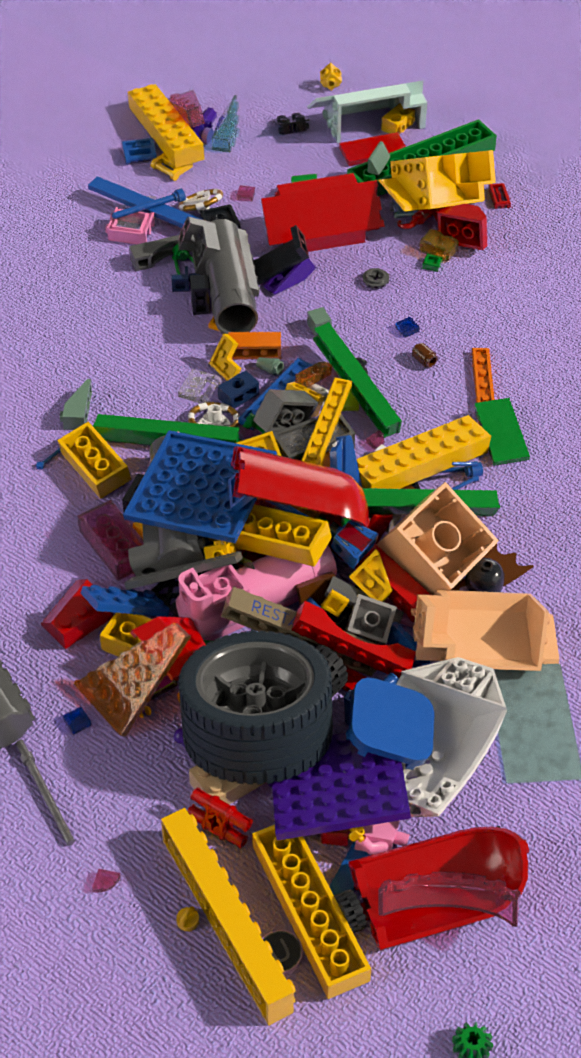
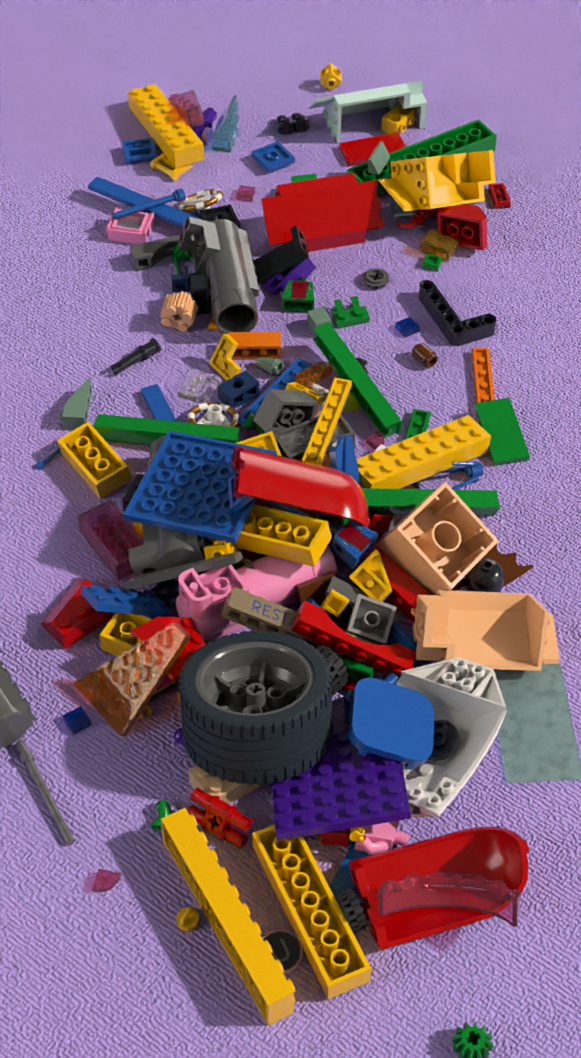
(142, 353): none -> black pin
(157, 403): none -> blue tile
(164, 810): none -> green arm
(178, 311): none -> light nougat brick
(273, 156): none -> blue plate
(298, 296): none -> green torso
(349, 317): none -> green plate
(356, 670): none -> green tile
(418, 423): none -> green tile
(445, 740): none -> black tile
(455, 330): none -> black beam

